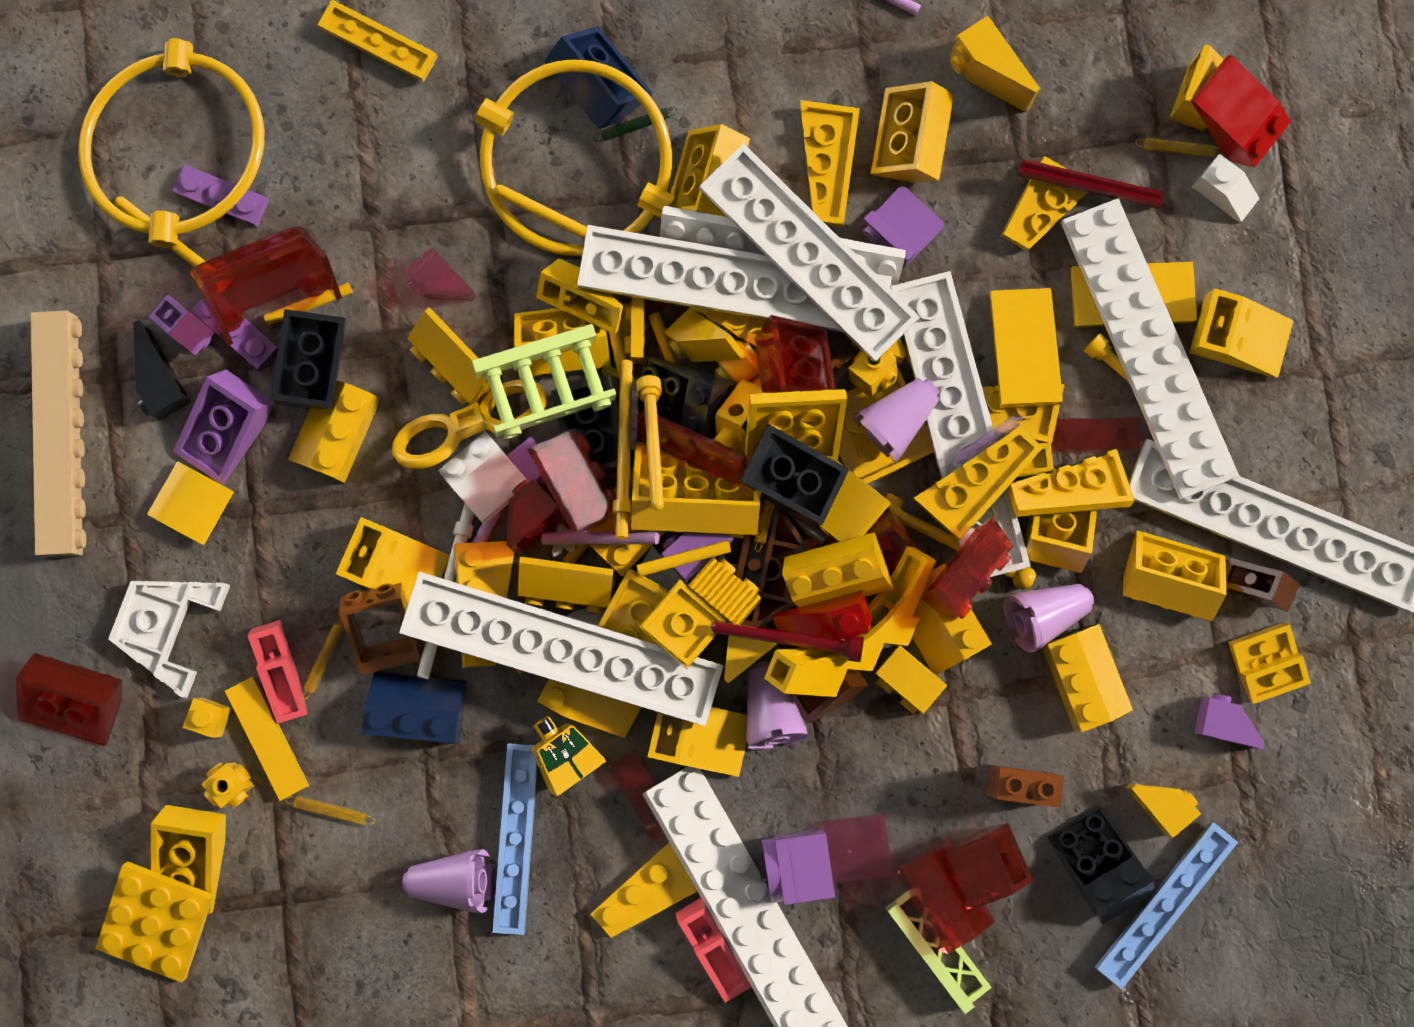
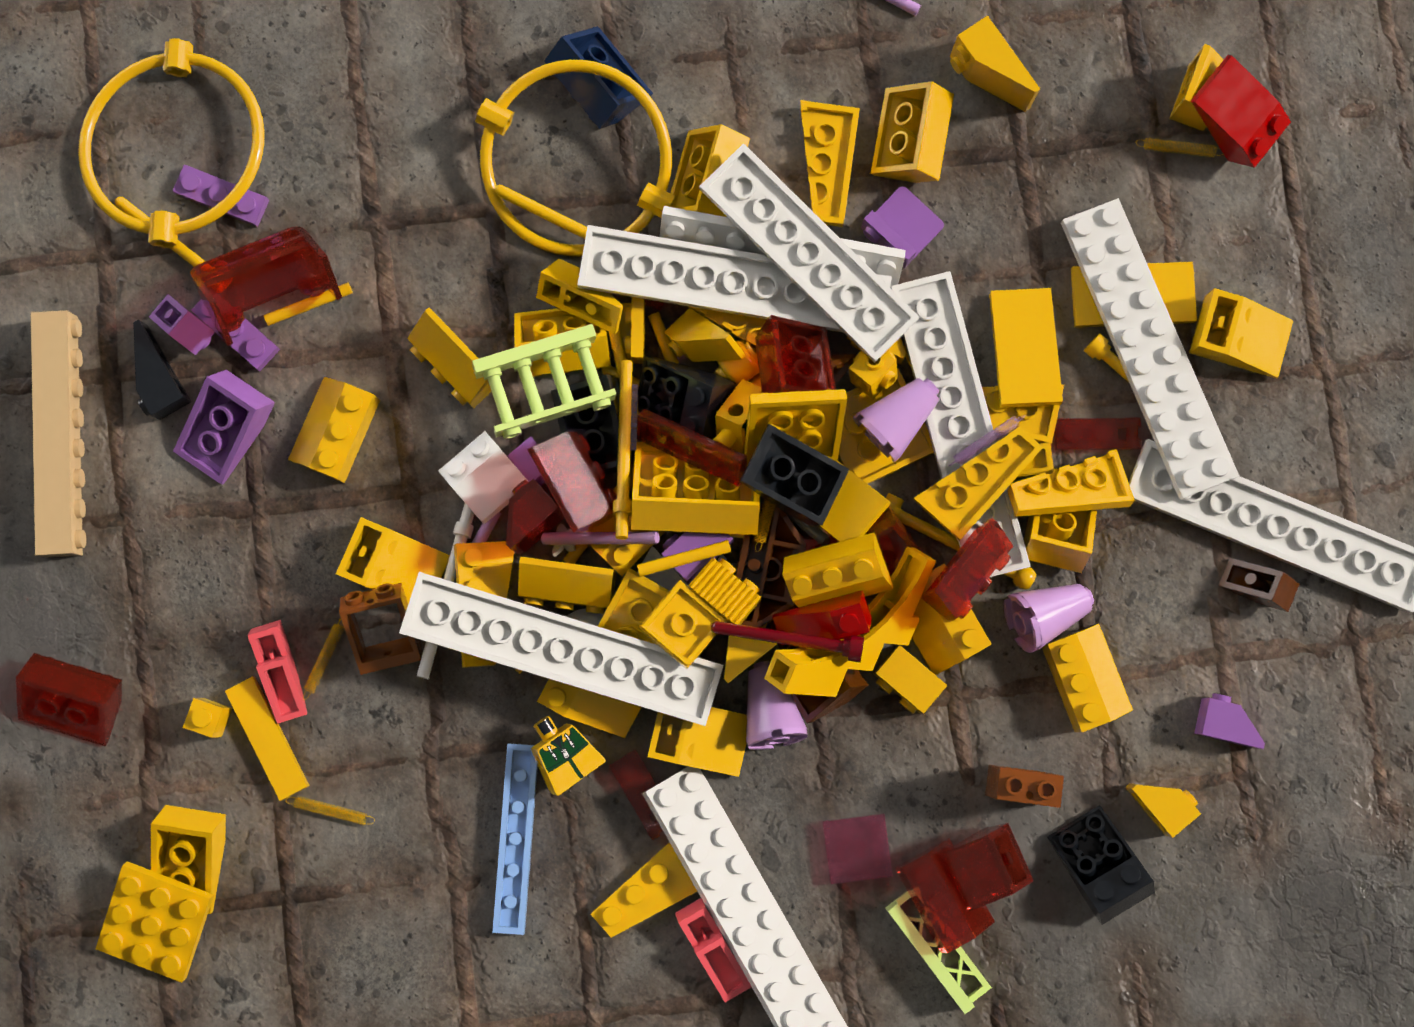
(152, 620): white wing -> none
(190, 503): yellow slope -> none
(237, 781): yellow brick -> none
(308, 360): black slope -> none
(377, 40): yellow plate -> none
(414, 708): dark blue slope -> none
(436, 279): clear pink slope -> none
(452, 881): lavender cone -> none
(459, 424): yellow bar -> none
(613, 136): dark green piece -> none
(649, 391): yellow piece -> none
(797, 867): medium lavender piece -> none
(1039, 210): yellow wing -> none
(1090, 183): dark red axle -> none
(1166, 904): light blue plate -> none
(1175, 576): yellow slope -> none
(1227, 188): white slope -> none
(1269, 662): yellow slope -> none

